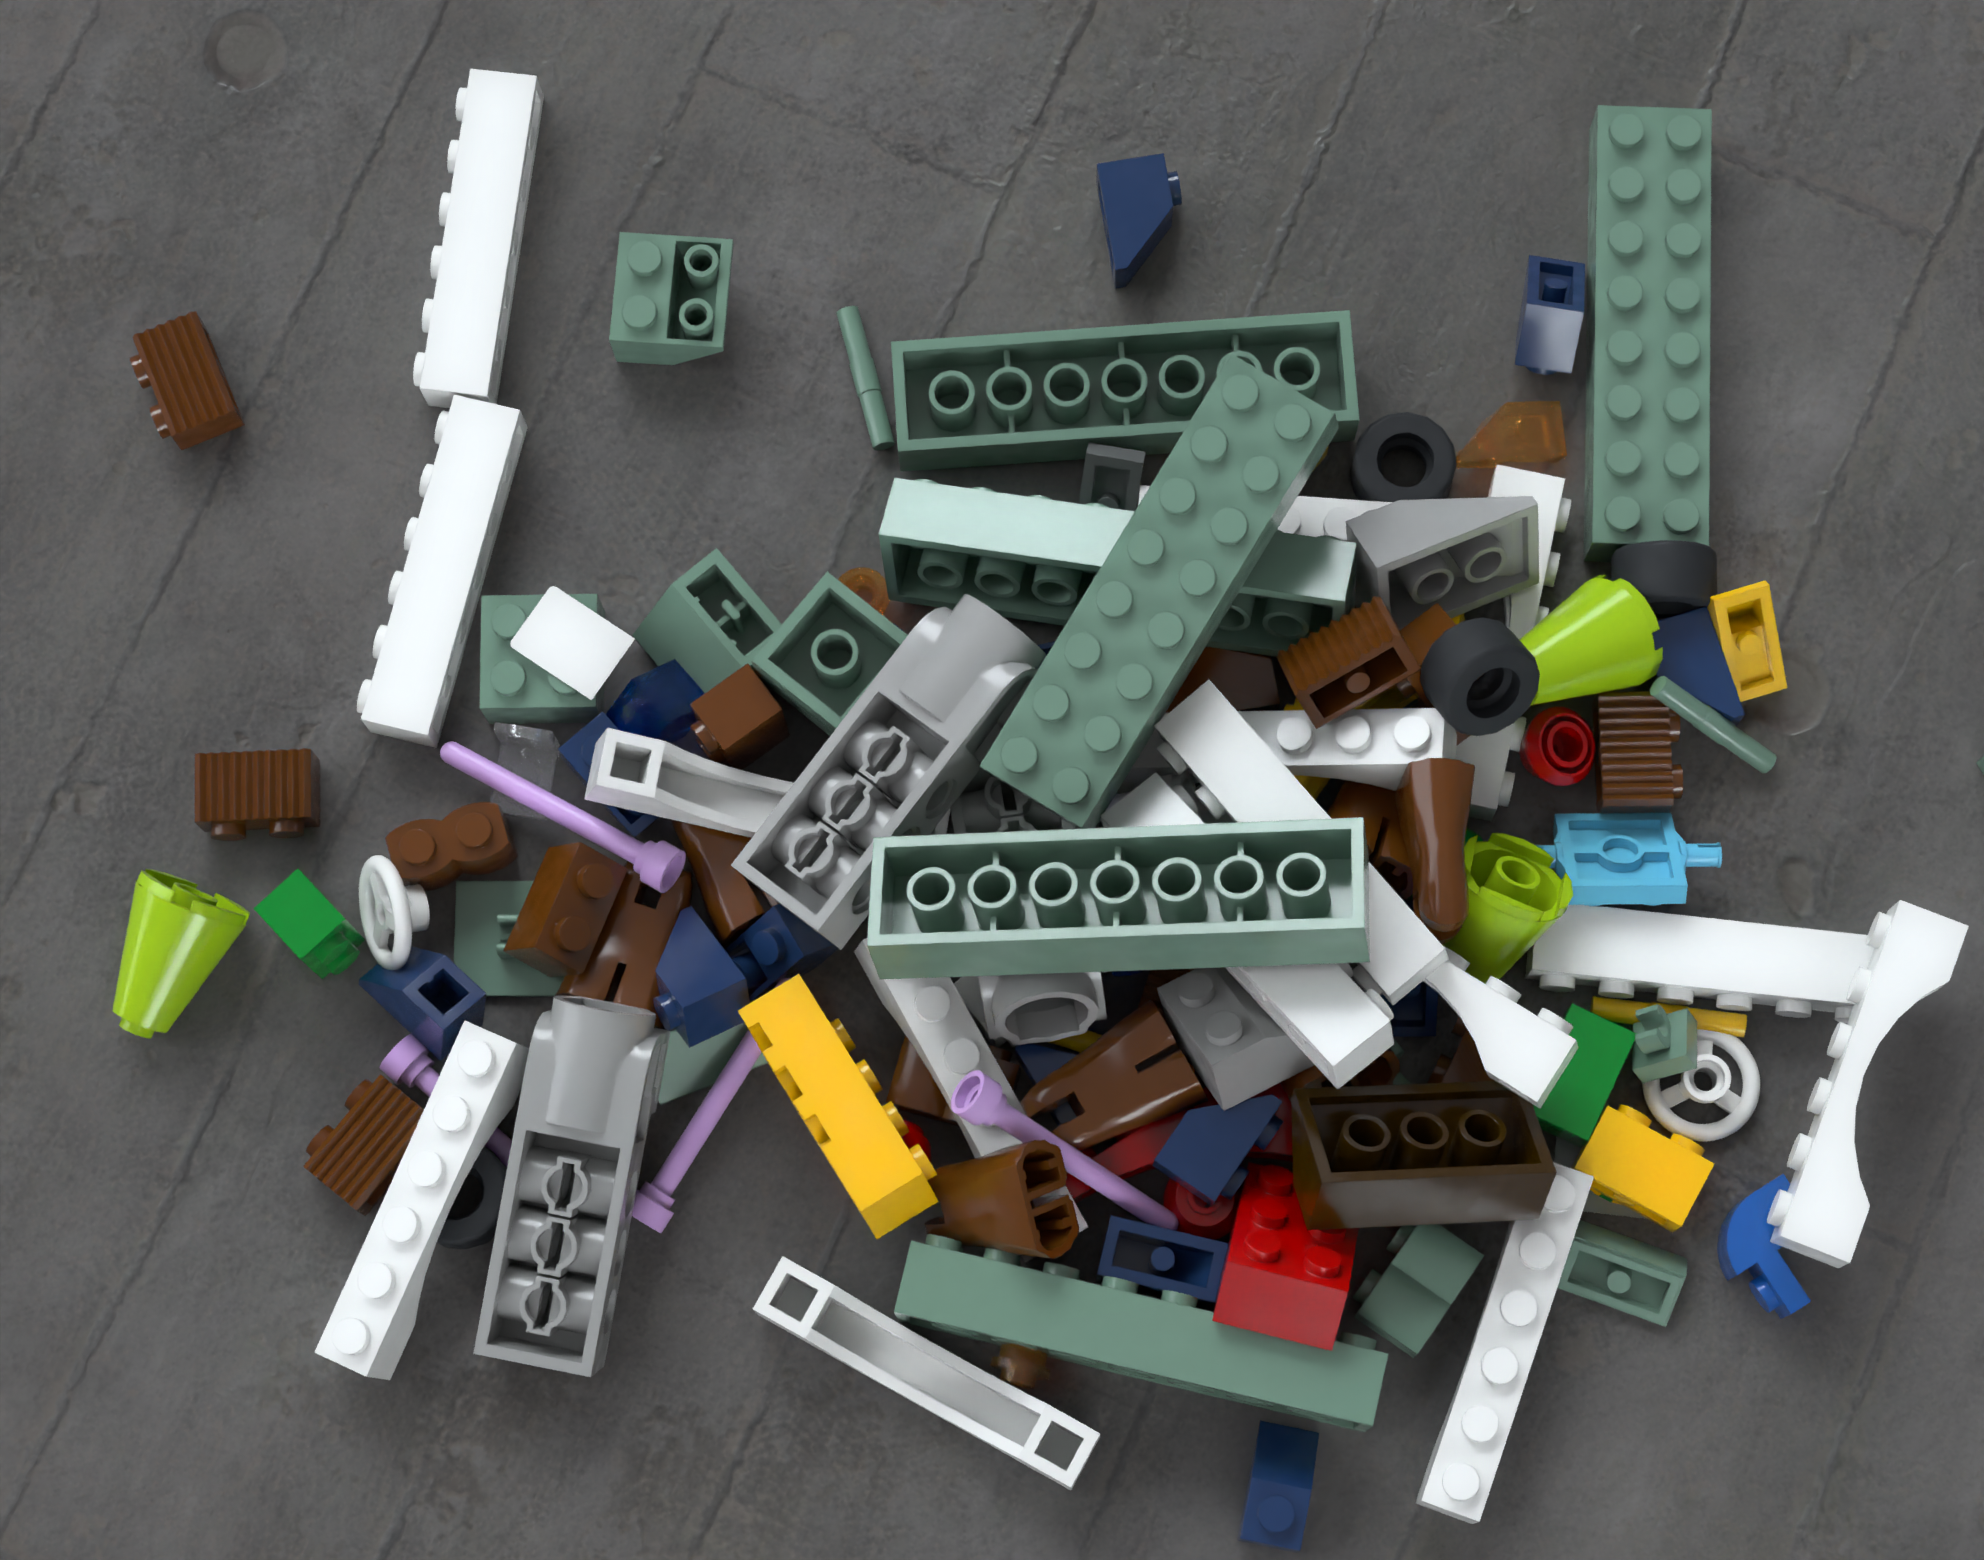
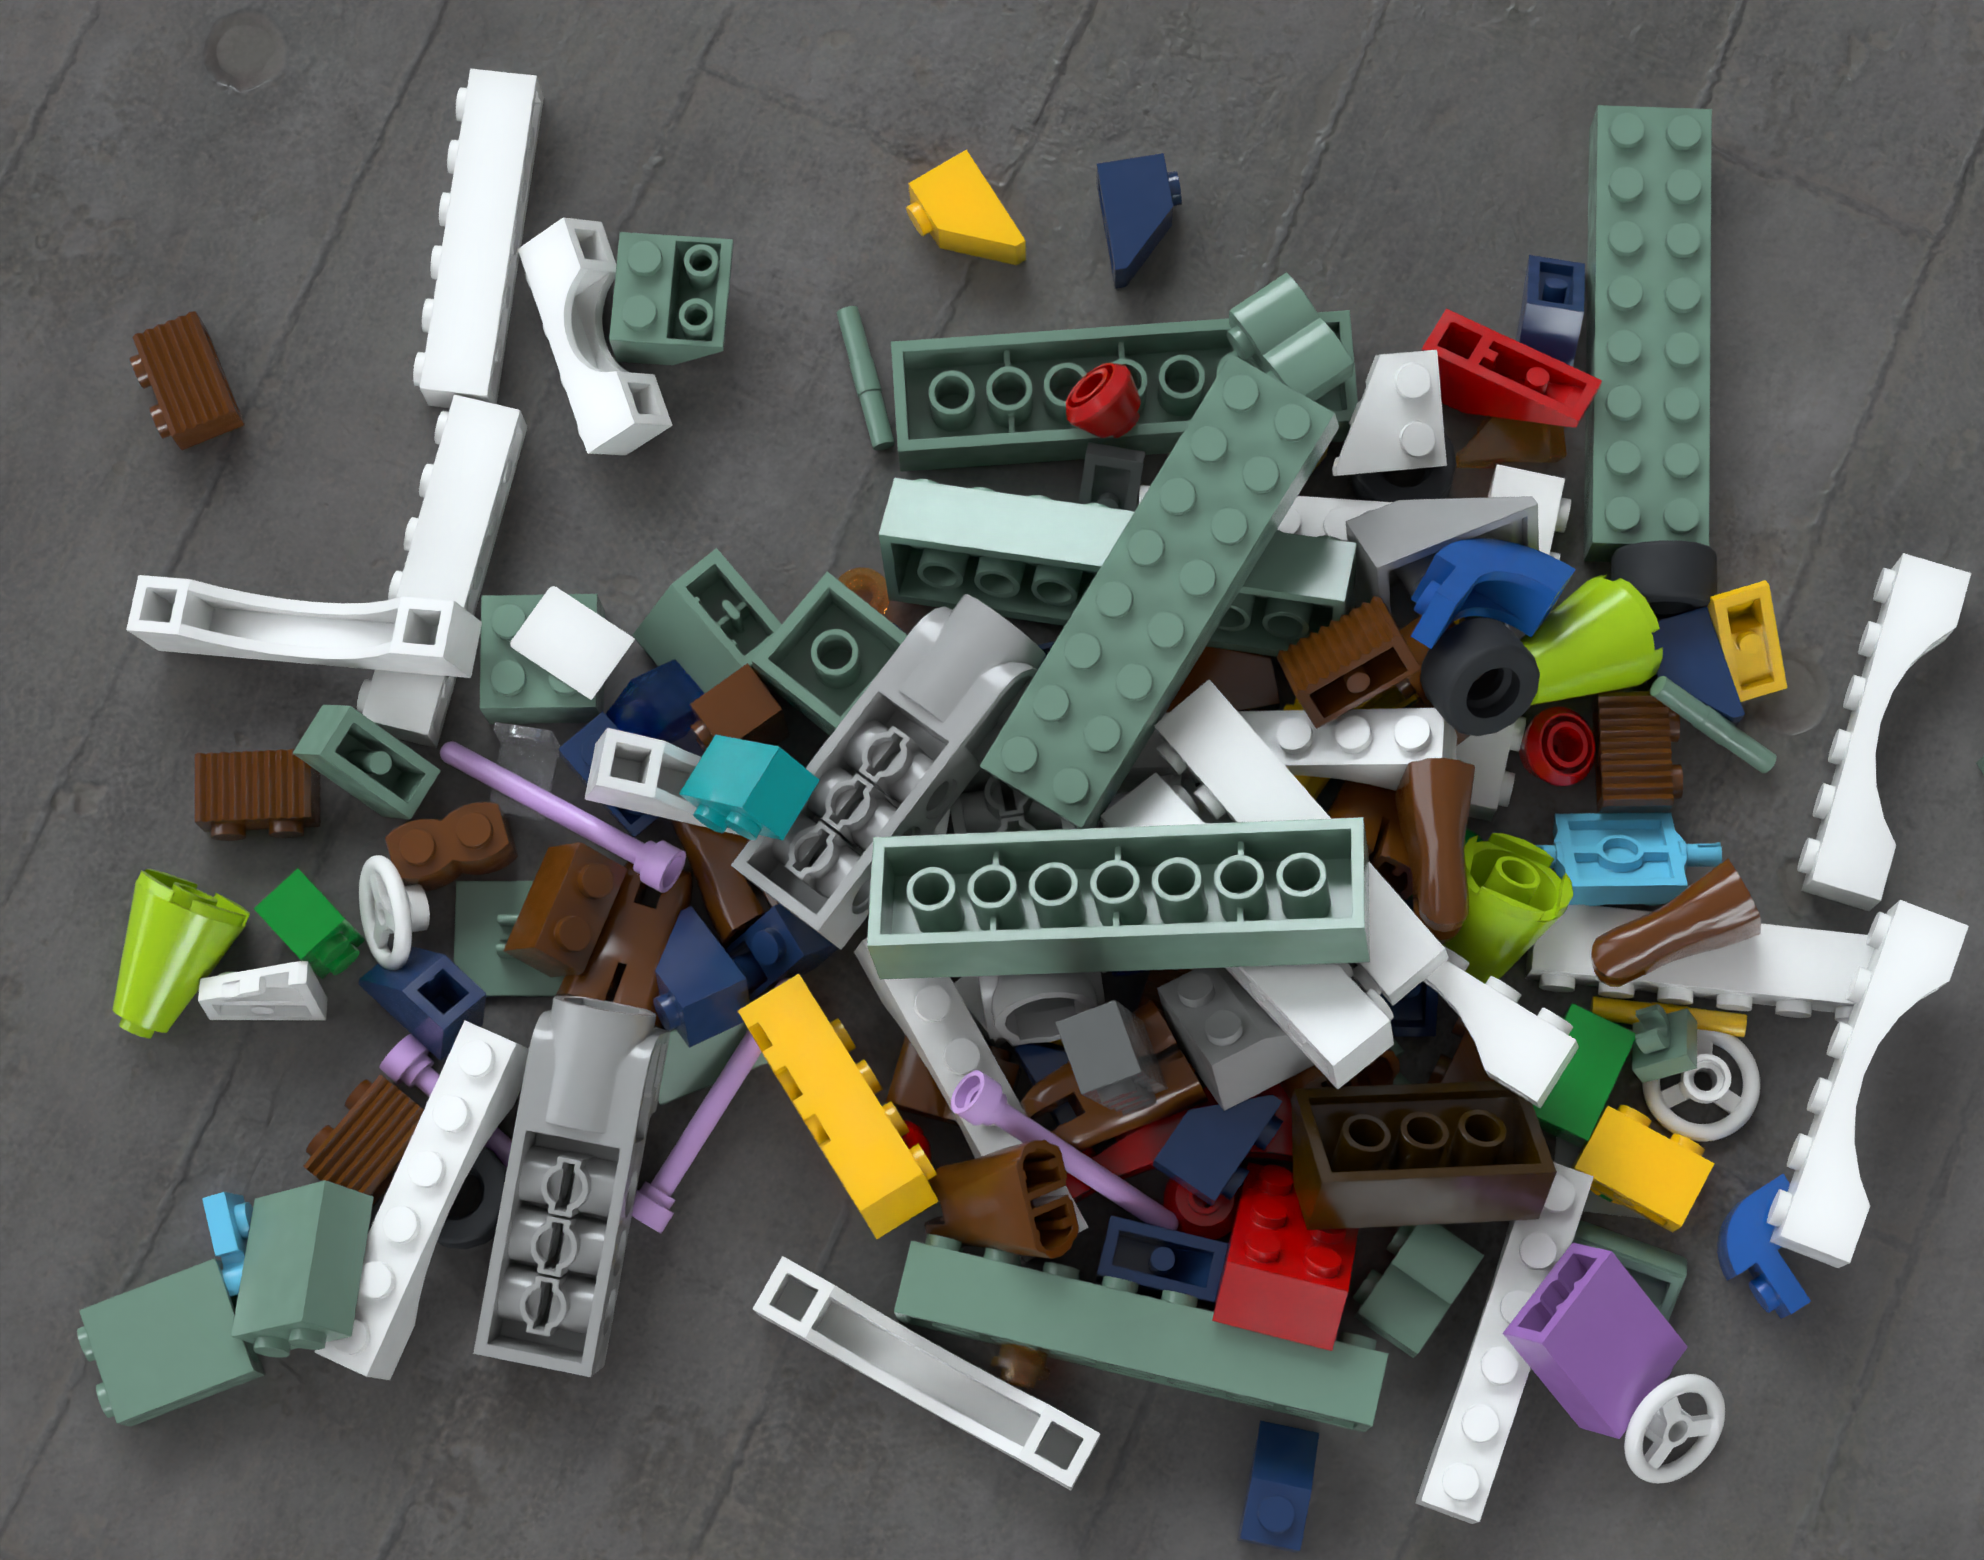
(166, 1345): none -> sand green brick
(229, 1229): none -> medium azure plate
(264, 993): none -> white wing
(302, 1268): none -> sand green brick
(366, 761): none -> sand green brick
(379, 635): none -> white arch
(569, 278): none -> white arch
(748, 788): none -> teal brick
(964, 212): none -> yellow slope
(1104, 402): none -> red cone
(1112, 1057): none -> dark grey brick
(1289, 339): none -> sand green brick
(1397, 418): none -> white wing
(1488, 581): none -> blue arch
(1504, 378): none -> red slope
(1595, 1339): none -> medium lavender brick
(1668, 1426): none -> white piece
(1698, 920): none -> reddish brown piece
(1853, 839): none -> white arch

